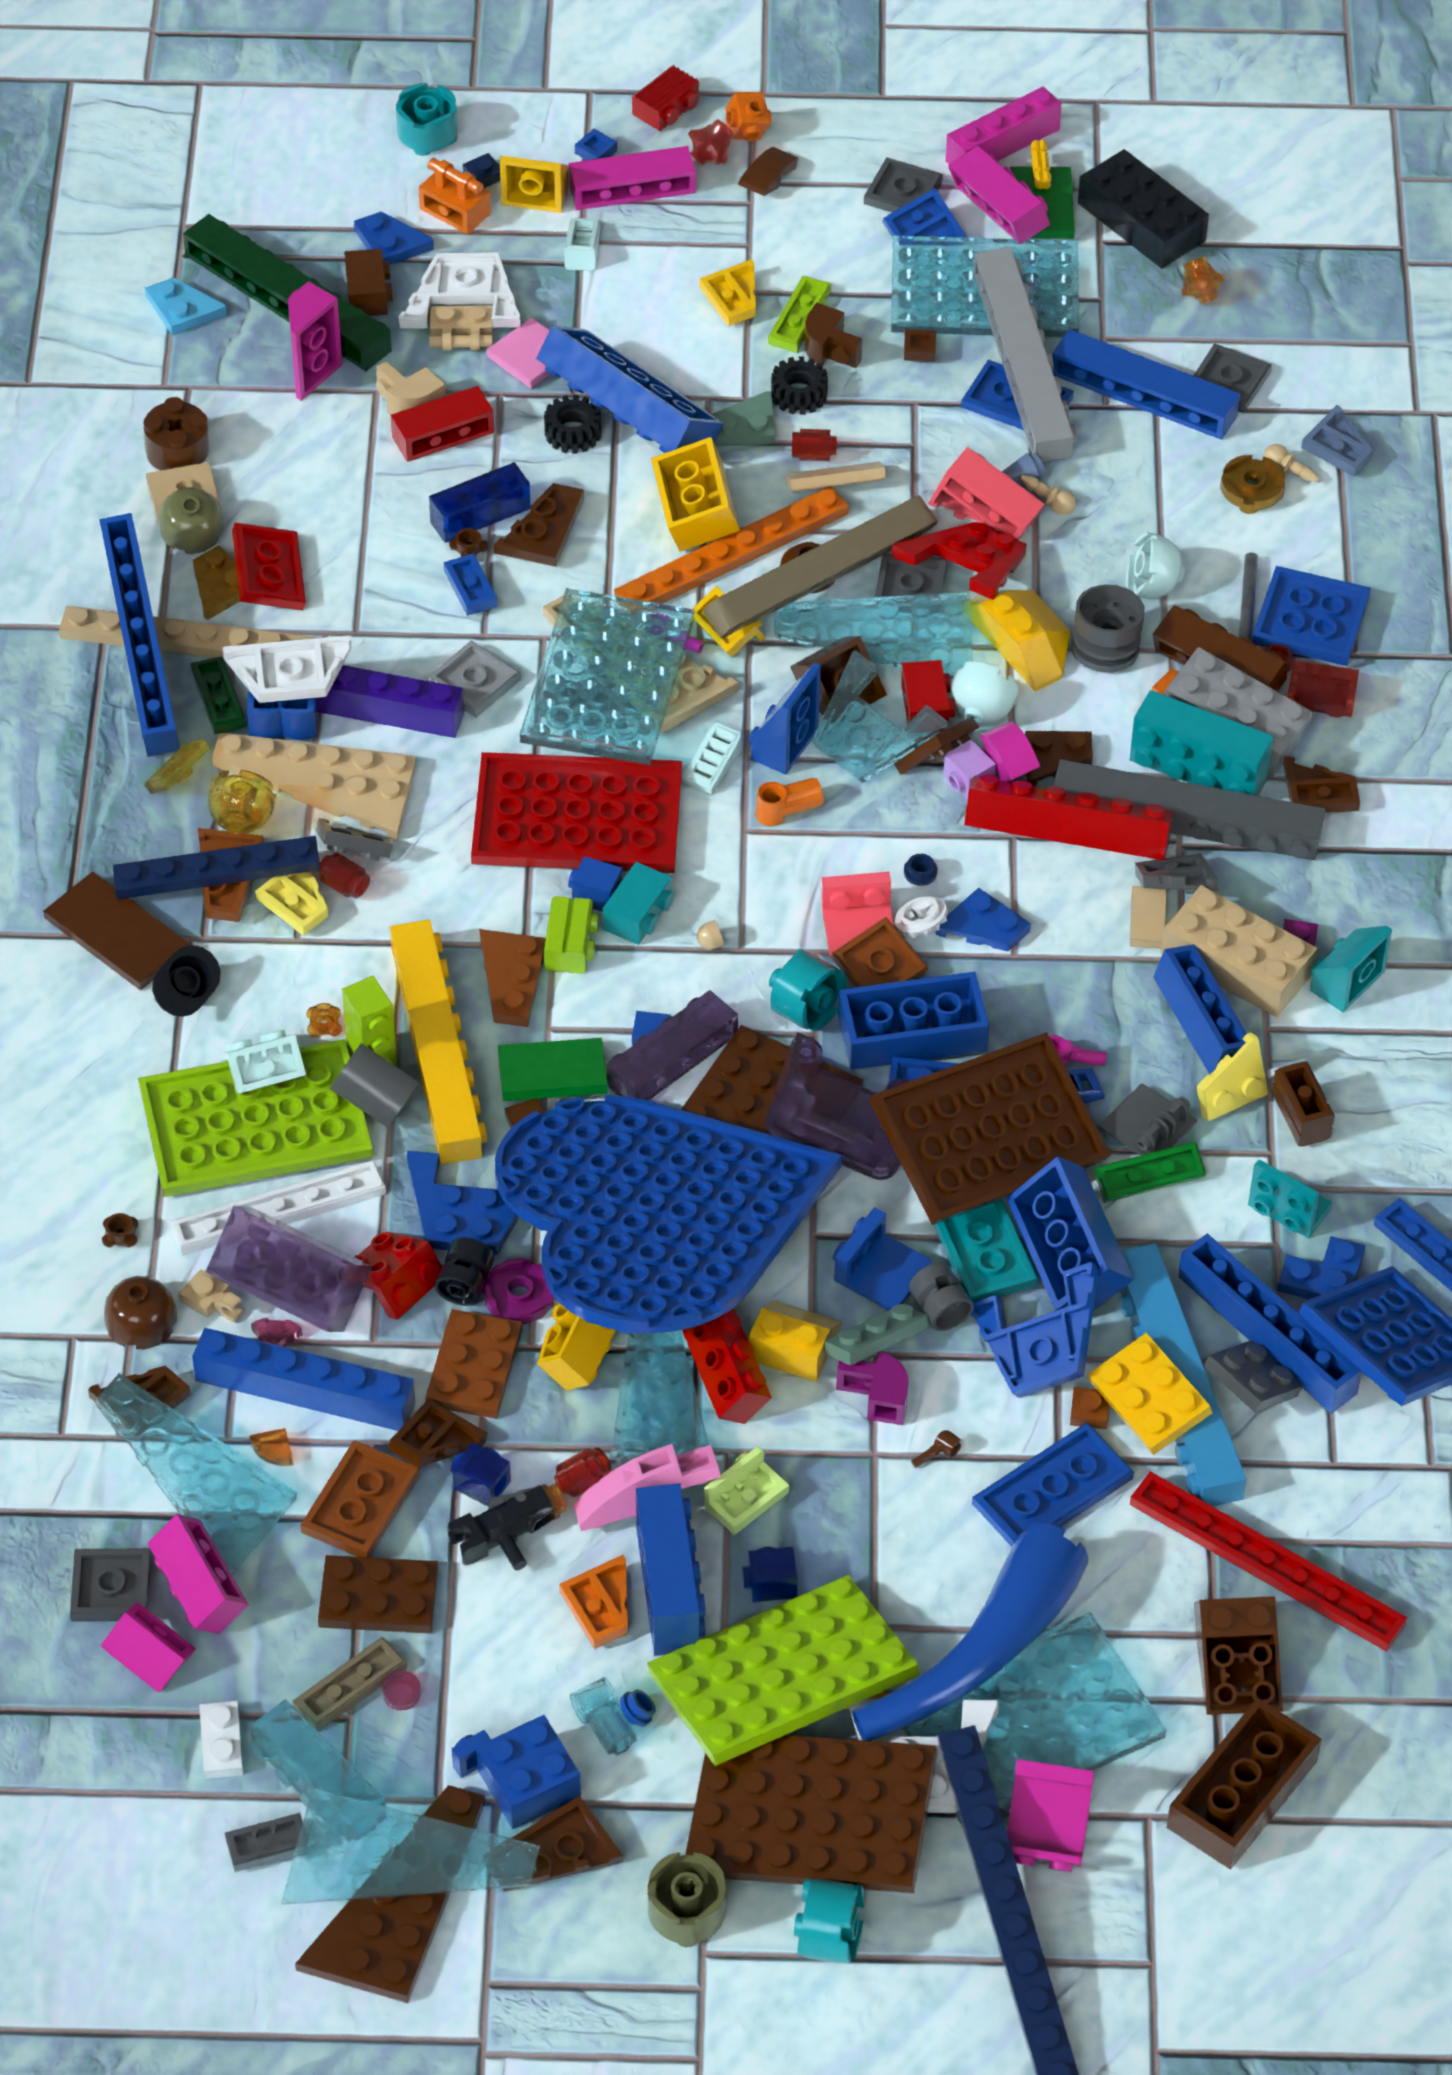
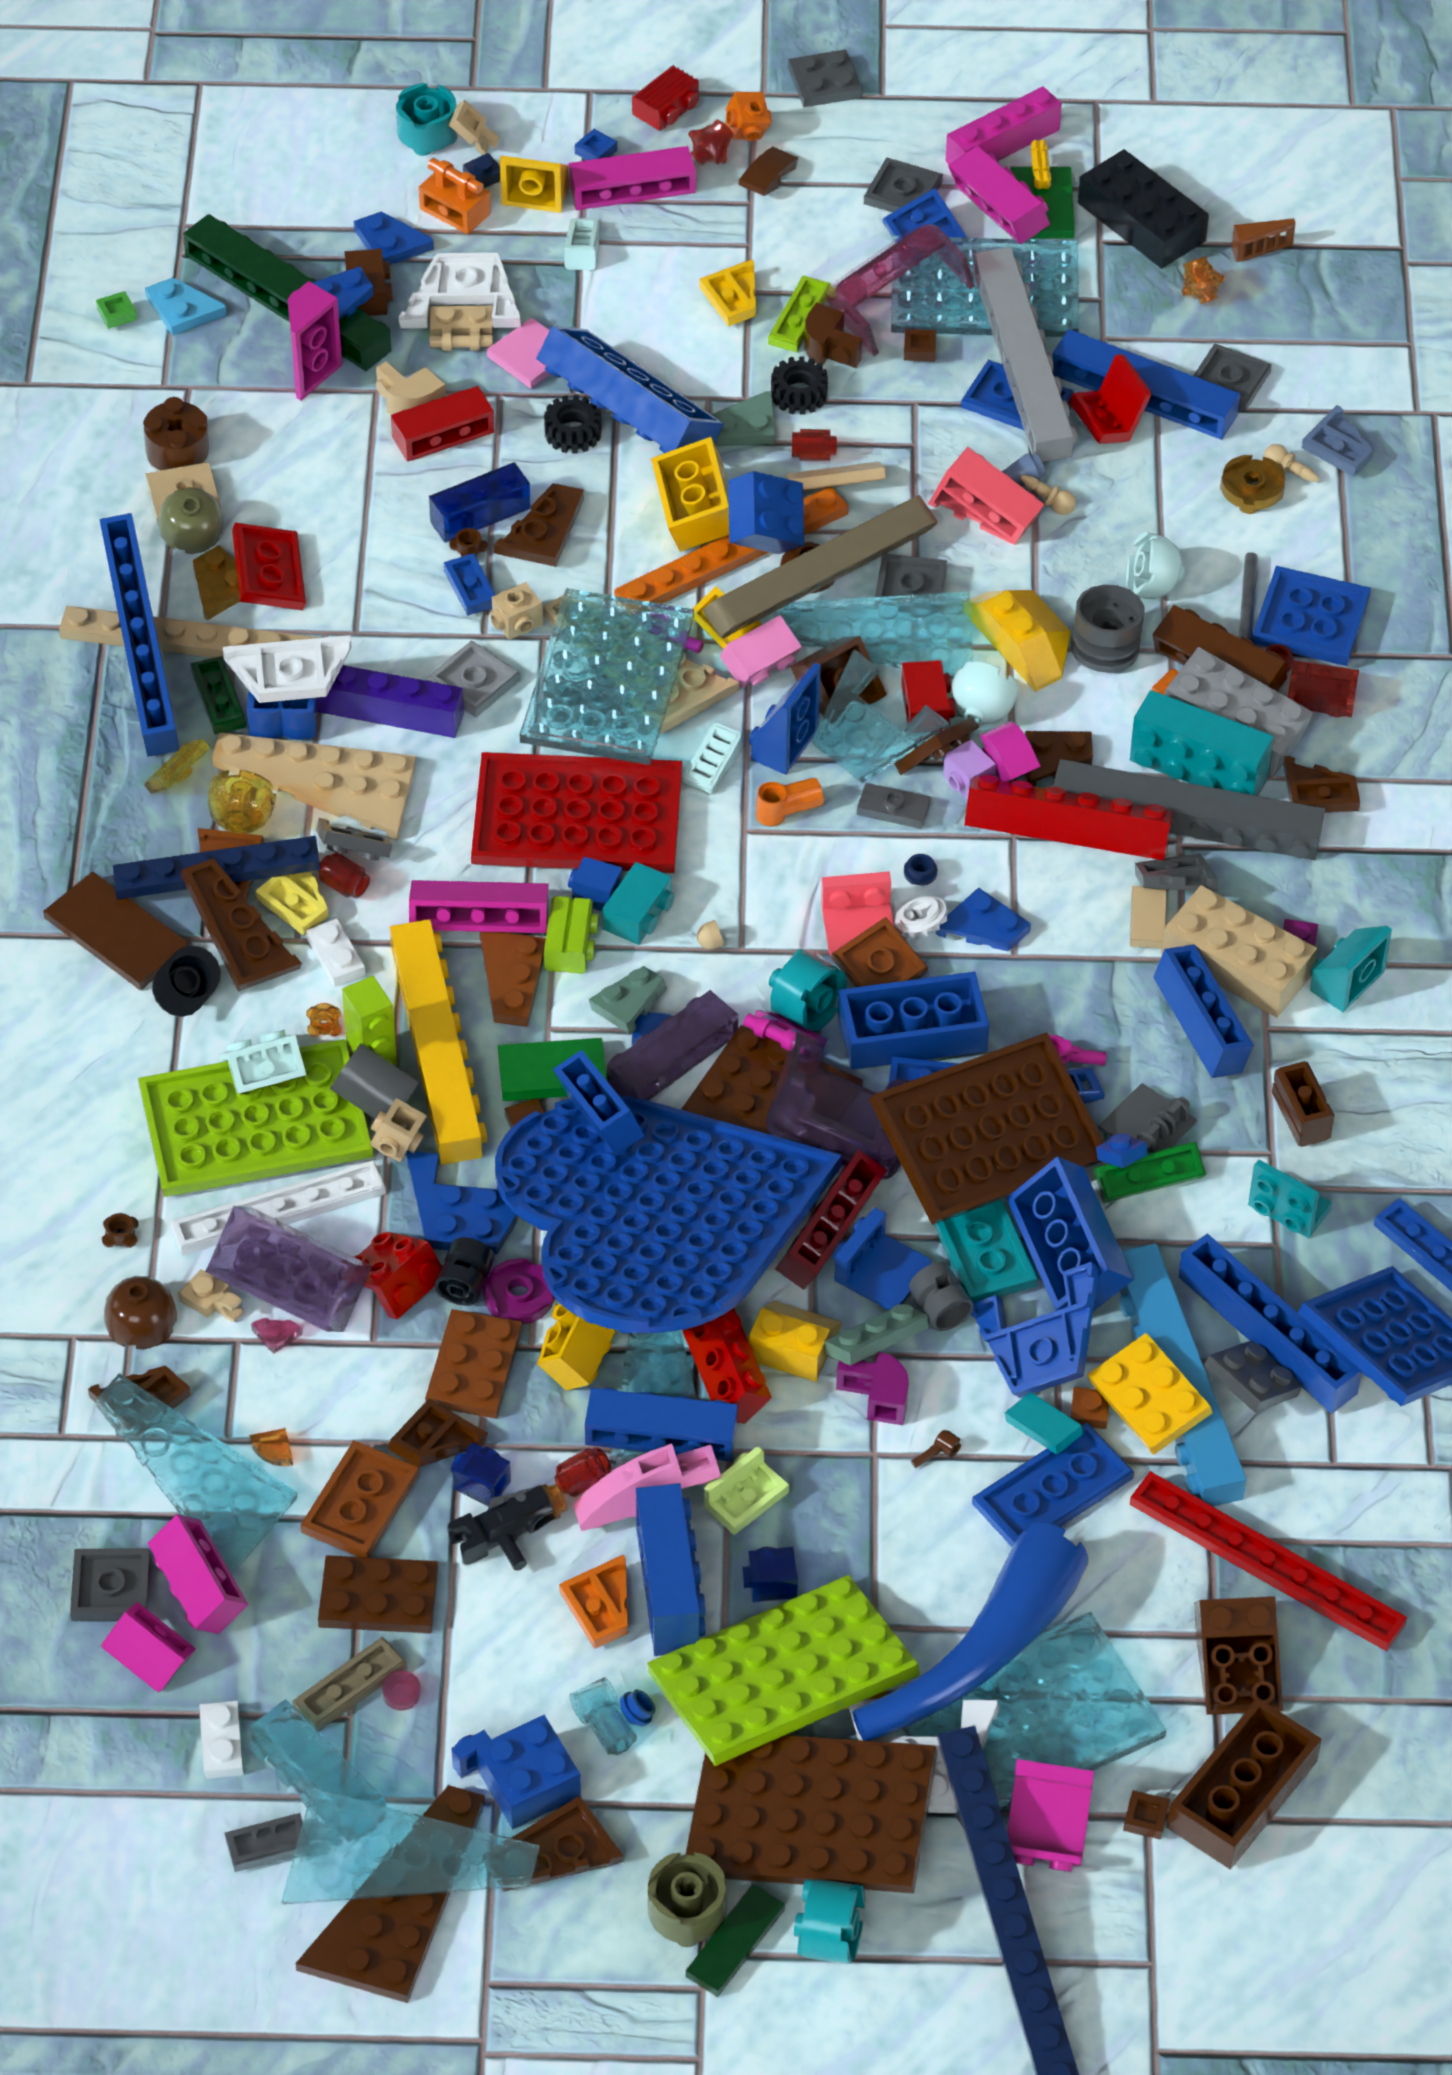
(116, 309): none -> bright green plate
(240, 935): none -> reddish brown wing
(303, 1379): blue brick -> none
(335, 952): none -> white plate
(350, 288): none -> blue wing
(398, 1130): none -> tan brick
(470, 126): none -> tan plate
(480, 906): none -> dark pink brick
(516, 611): none -> tan brick
(598, 1102): none -> blue brick
(628, 998): none -> sand green wing
(653, 1421): none -> blue brick
(735, 1940): none -> dark green tile
(761, 652): none -> bright pink brick
(766, 512): none -> blue brick
(771, 1025): none -> dark pink plate
(824, 78): none -> dark grey plate
(831, 1219): none -> dark red brick
(887, 266): none -> clear pink windscreen
(893, 805): none -> flat silver plate
(971, 546): red wing -> none
(1043, 1423): none -> teal tile
(1117, 406): none -> red bracket
(1121, 1150): none -> blue plate
(1146, 1814): none -> reddish brown plate
(1233, 1081): light yellow wing -> none
(1254, 238): none -> dark orange slope
(1313, 1279): blue plate -> none

